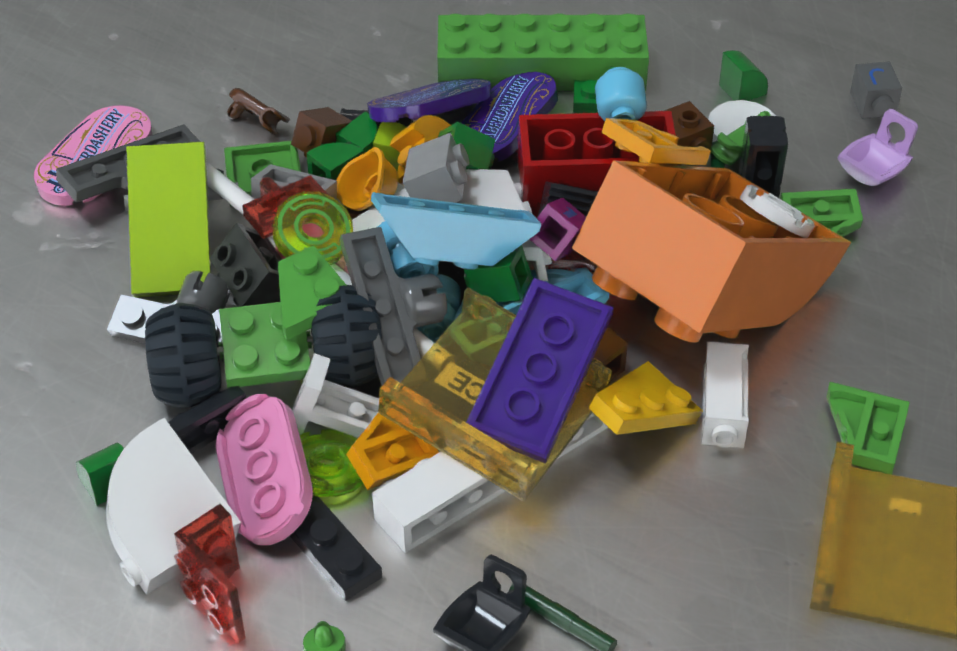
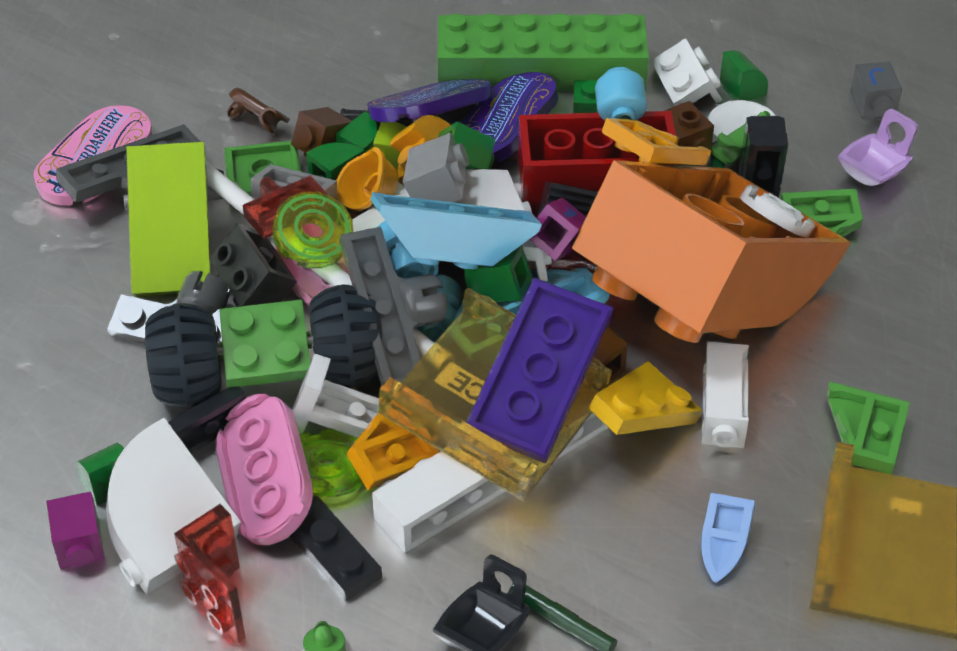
(75, 530): none -> magenta brick
(302, 282): bright green wing -> none
(685, 74): none -> white bracket
(725, 533): none -> light blue plate

